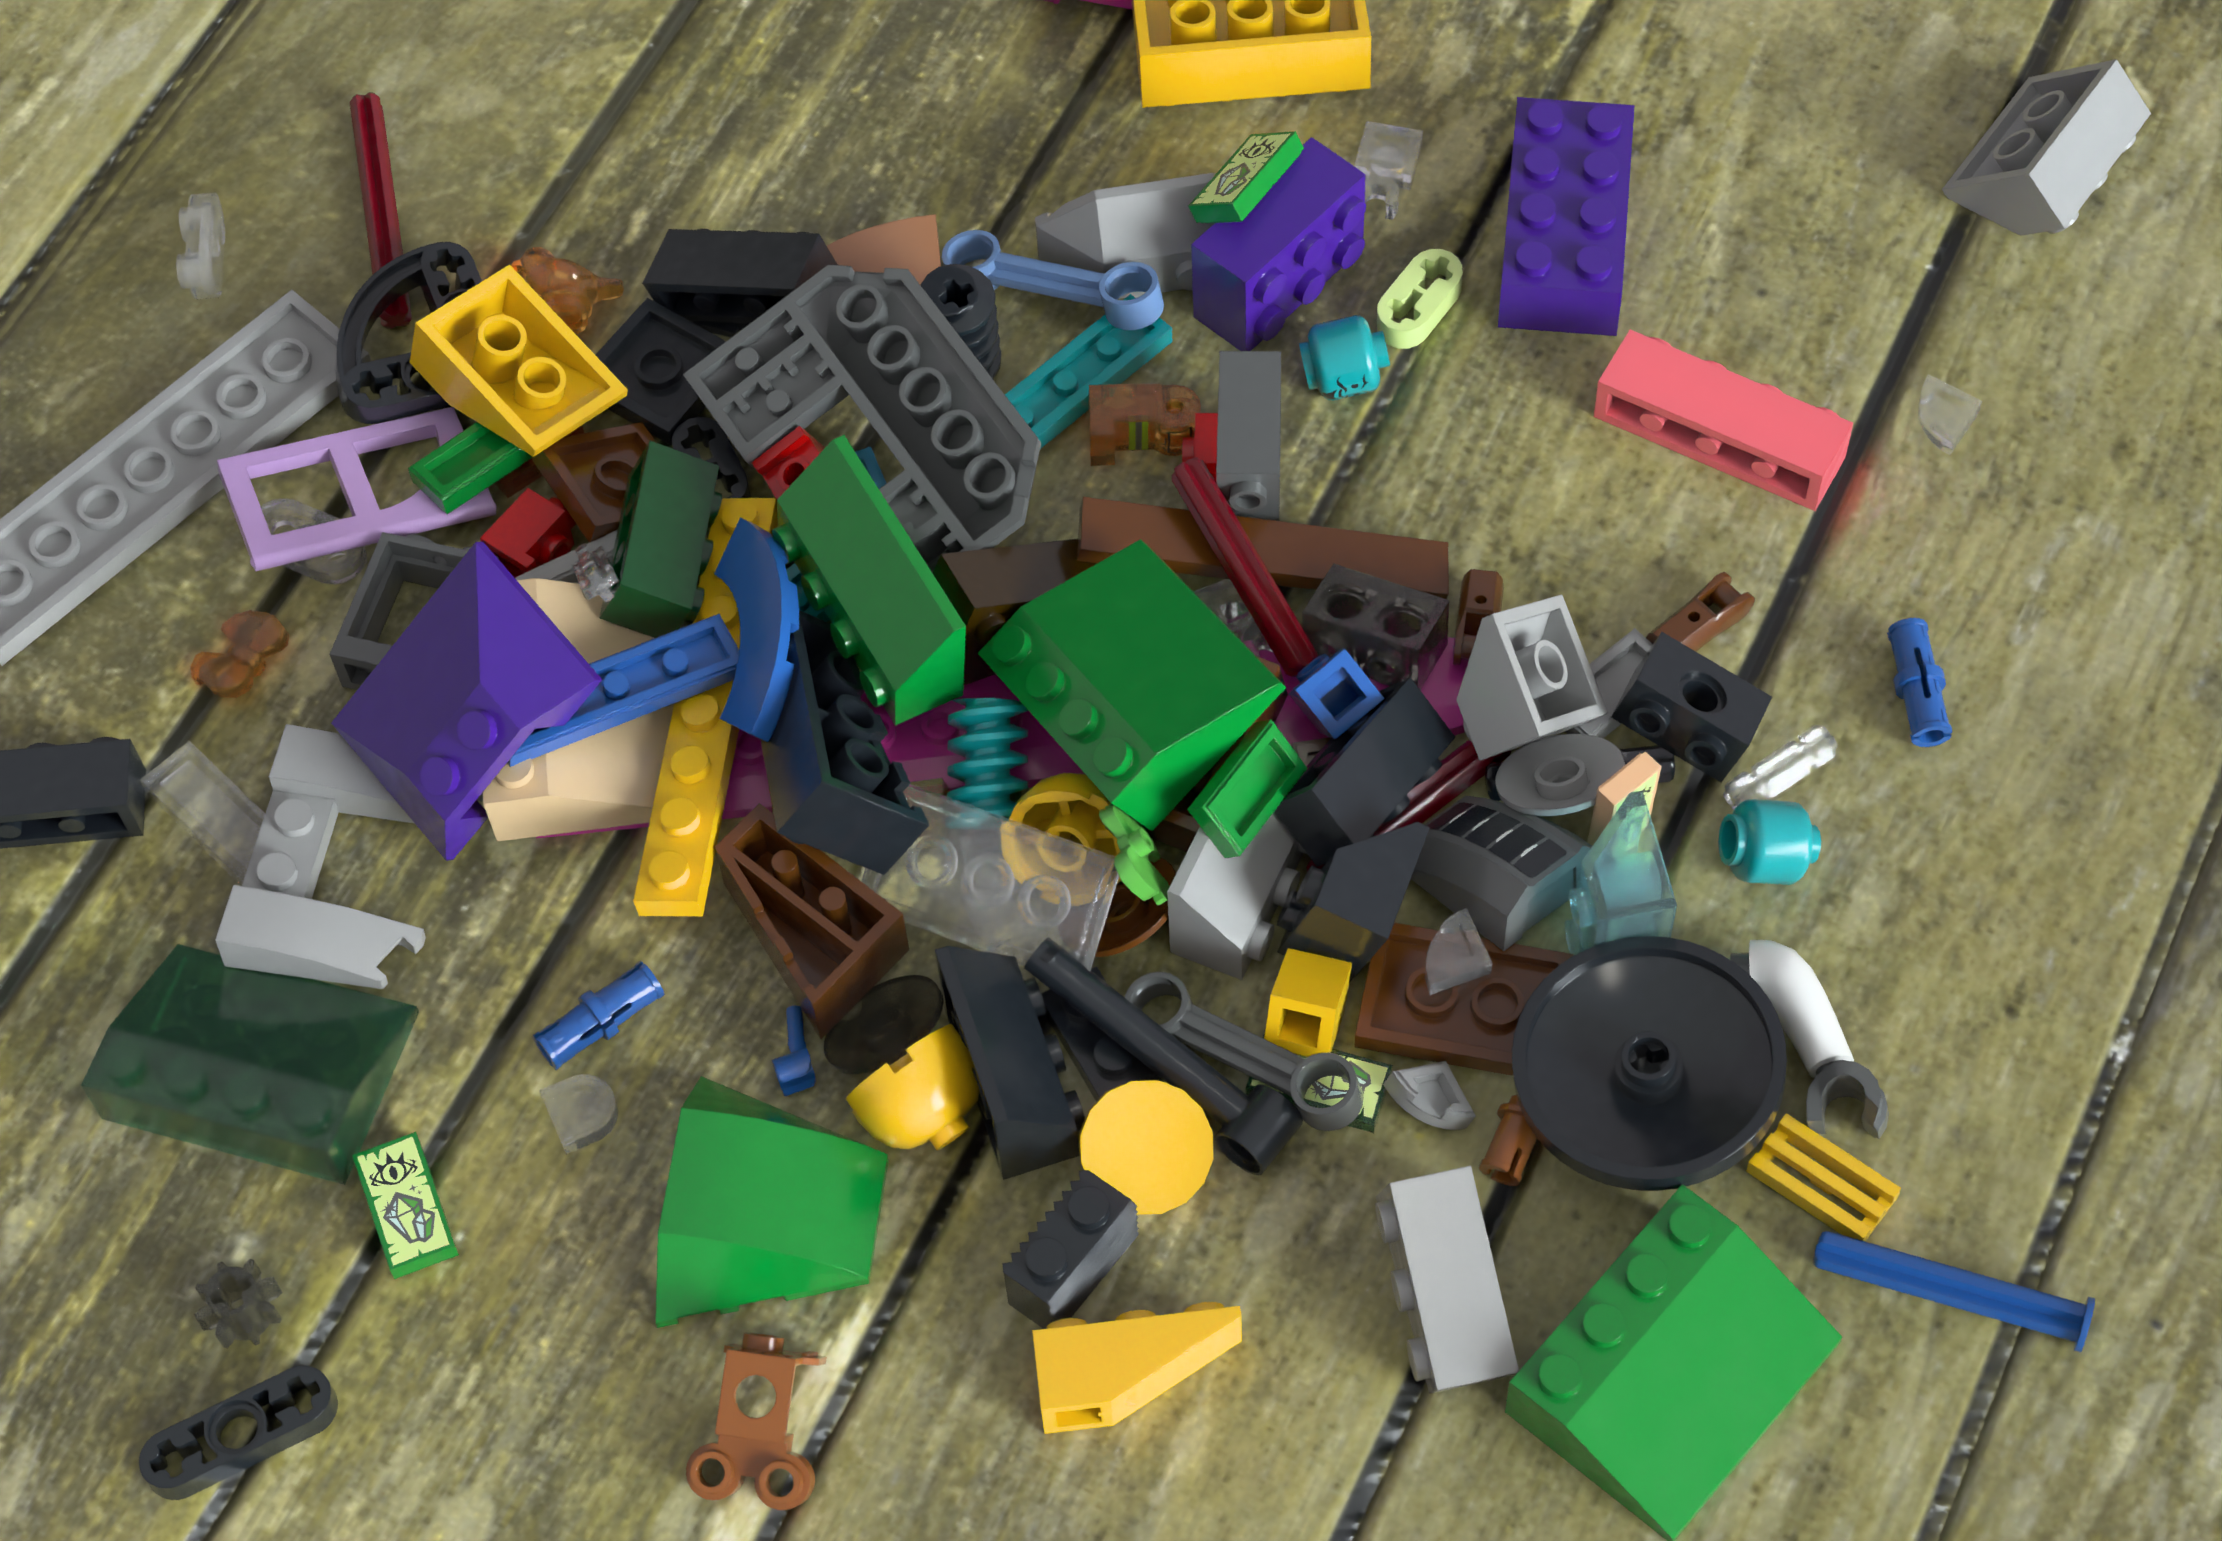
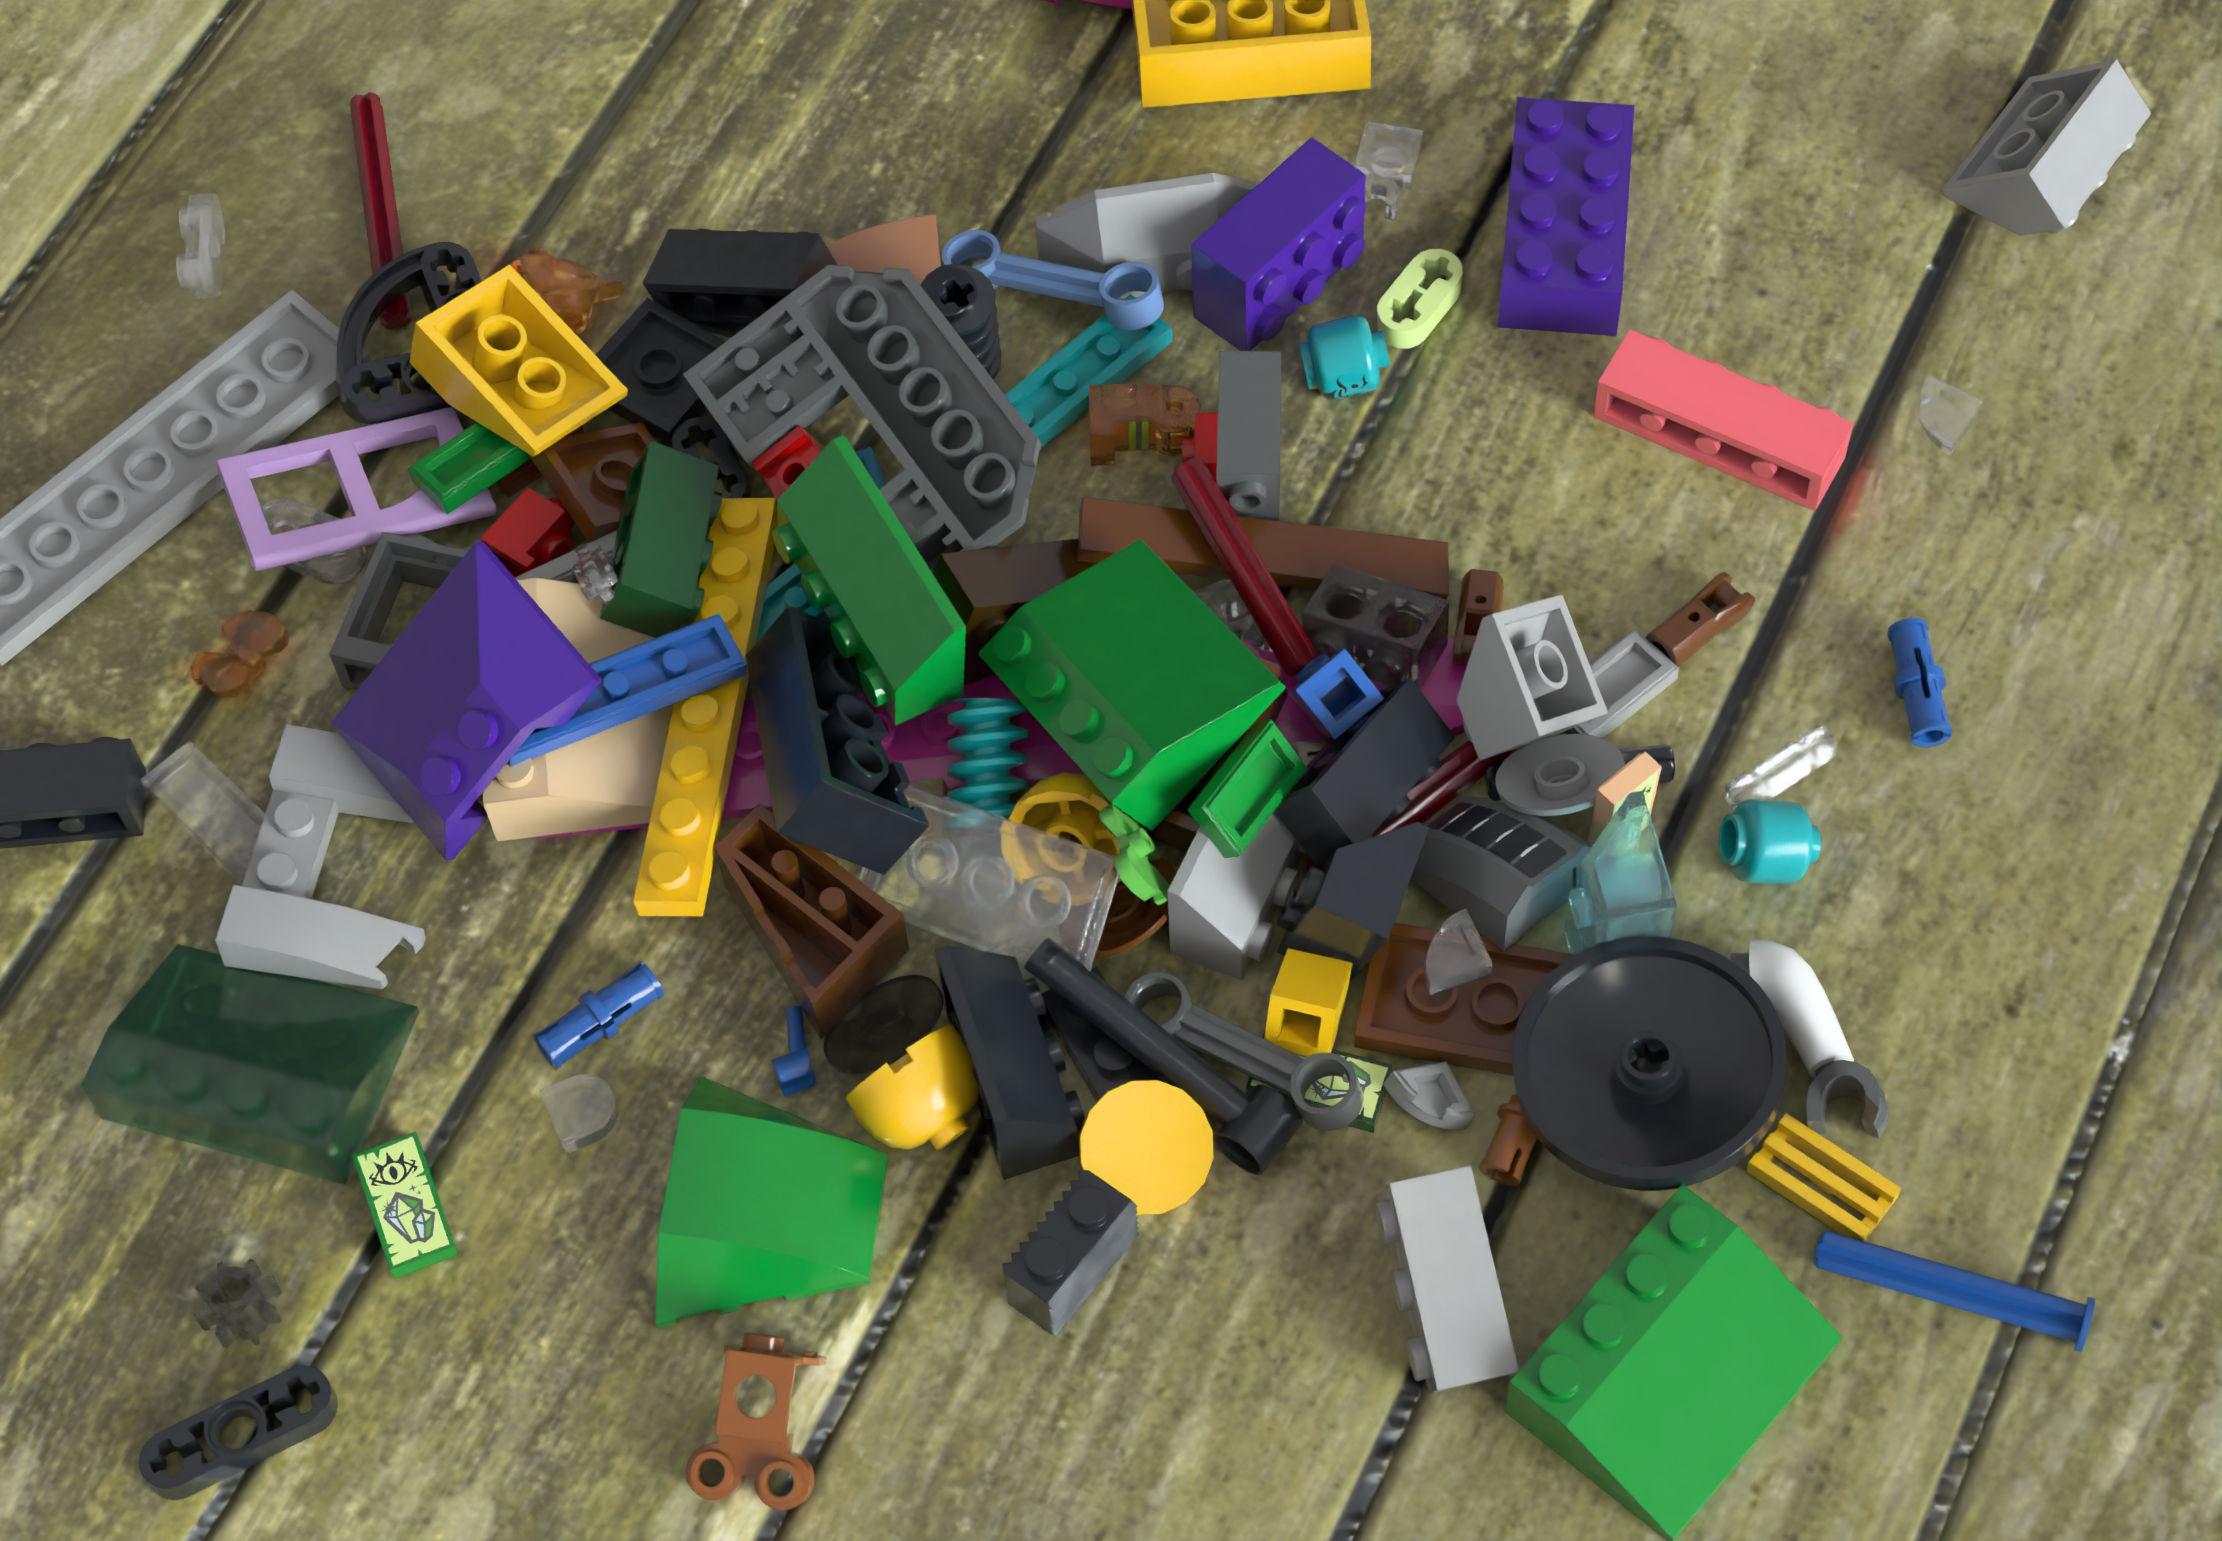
(768, 615): blue tile -> none
(1113, 1368): yellow slope -> none
(1246, 177): tile -> none
(1692, 707): black brick -> none

